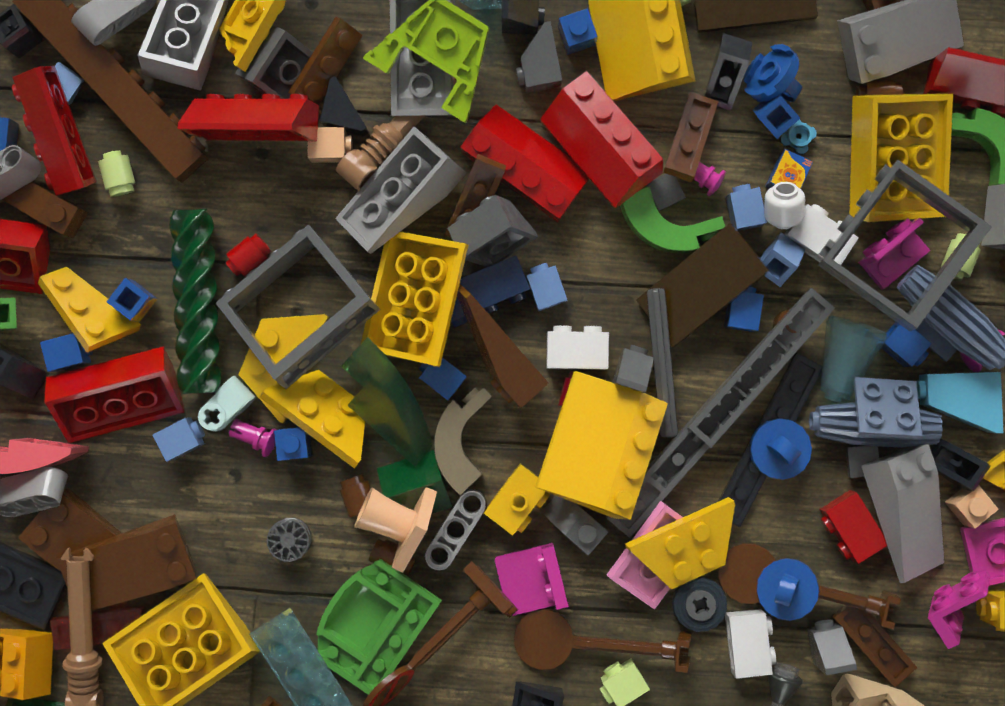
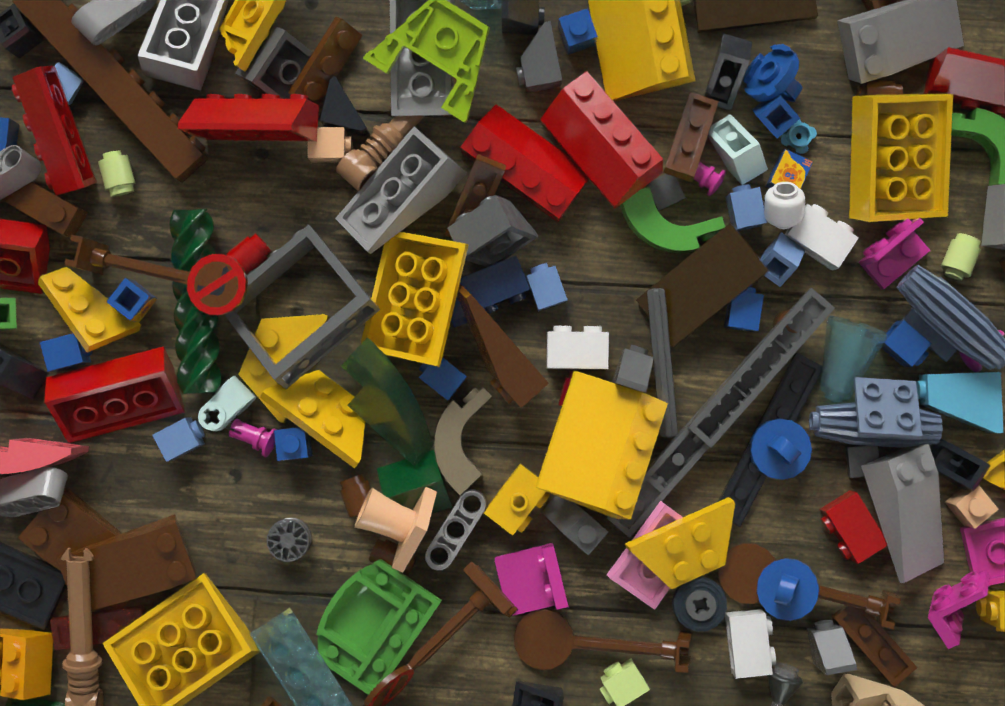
(214, 283): none -> reddish brown piece
(737, 149): none -> light aqua slope
(957, 213): dark grey window -> none

